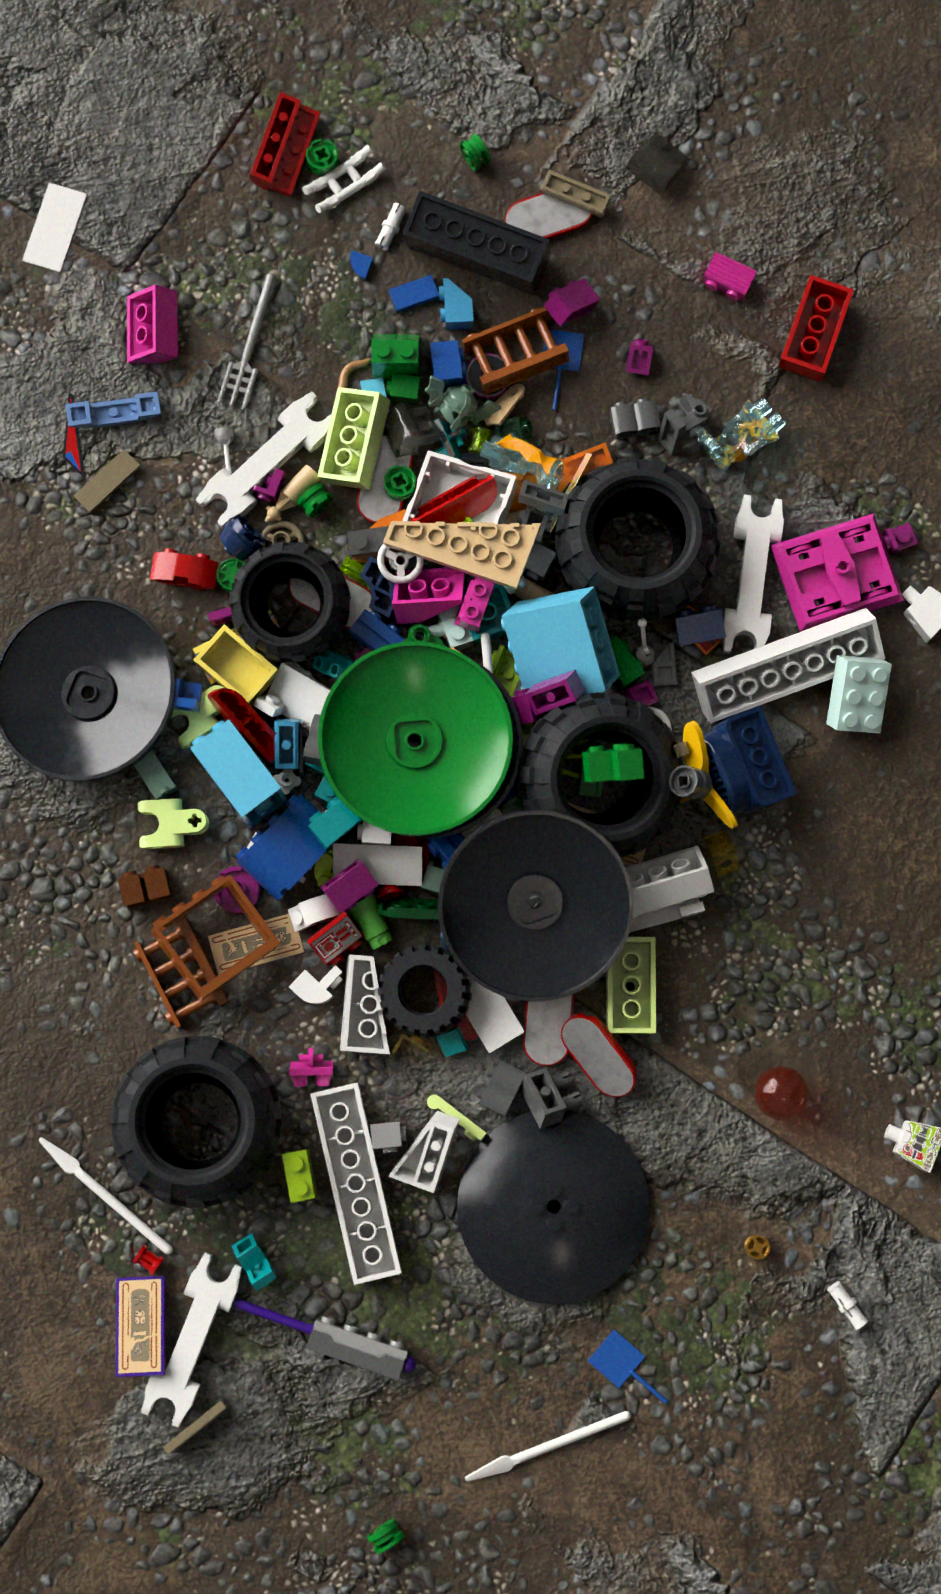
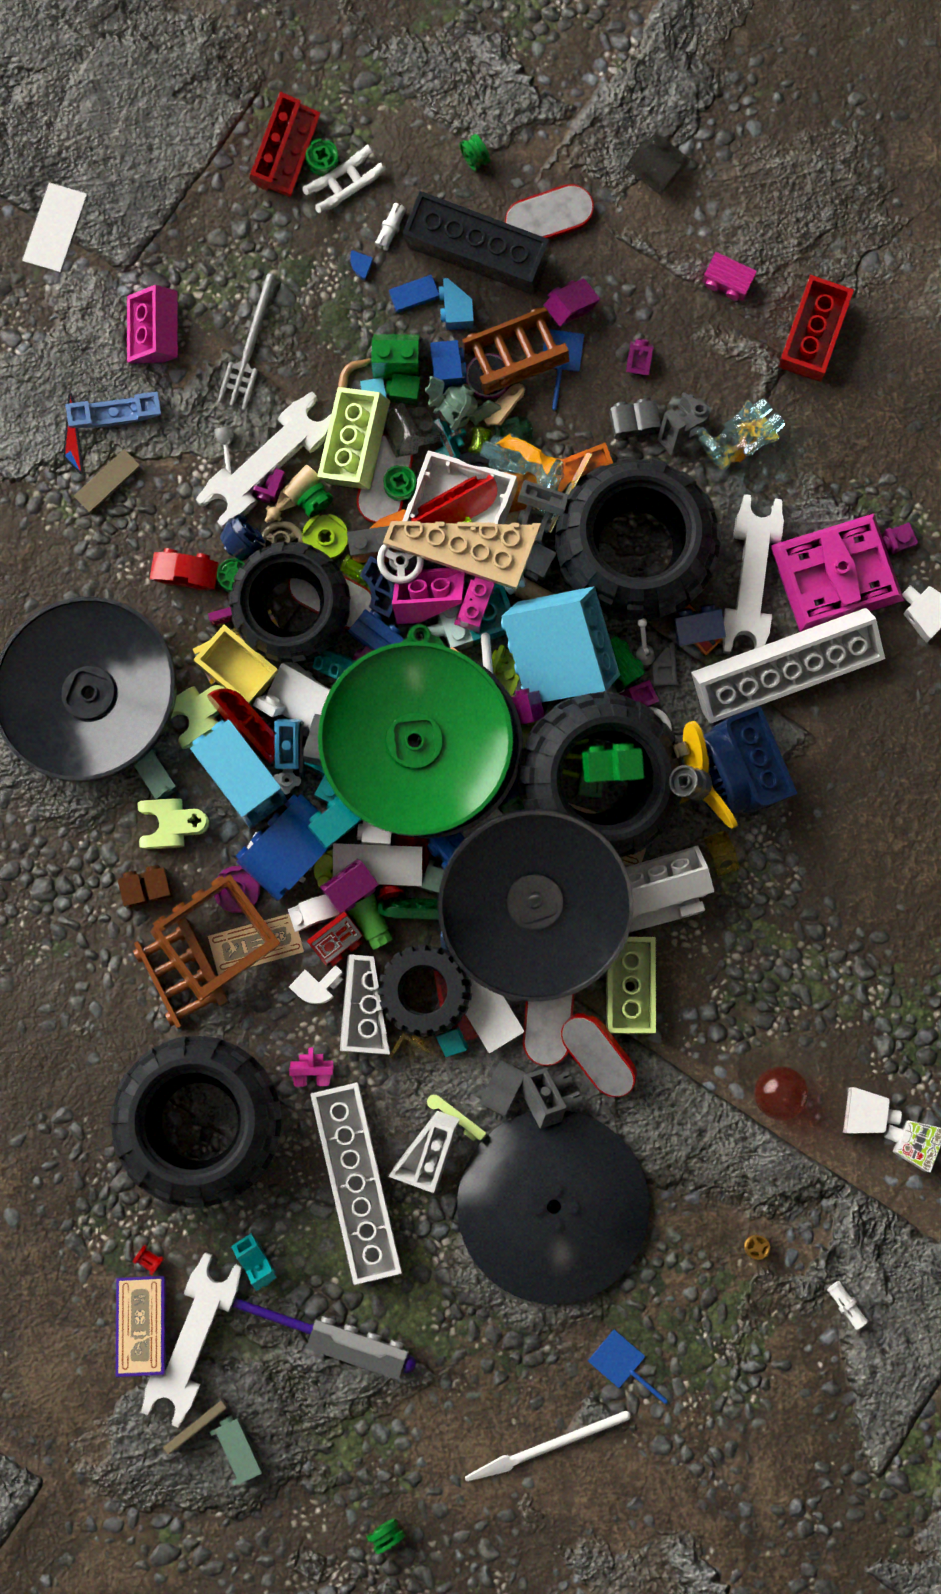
(71, 1166): white piece -> none
(187, 696): blue panel -> none
(238, 1449): none -> sand green brick
(300, 1175): lime brick -> none
(325, 524): none -> lime plate
(388, 1136): light grey brick -> none
(555, 692): magenta brick -> none
(575, 193): dark tan tile -> none
(858, 694): light aqua brick -> none
(868, 1112): none -> white torso

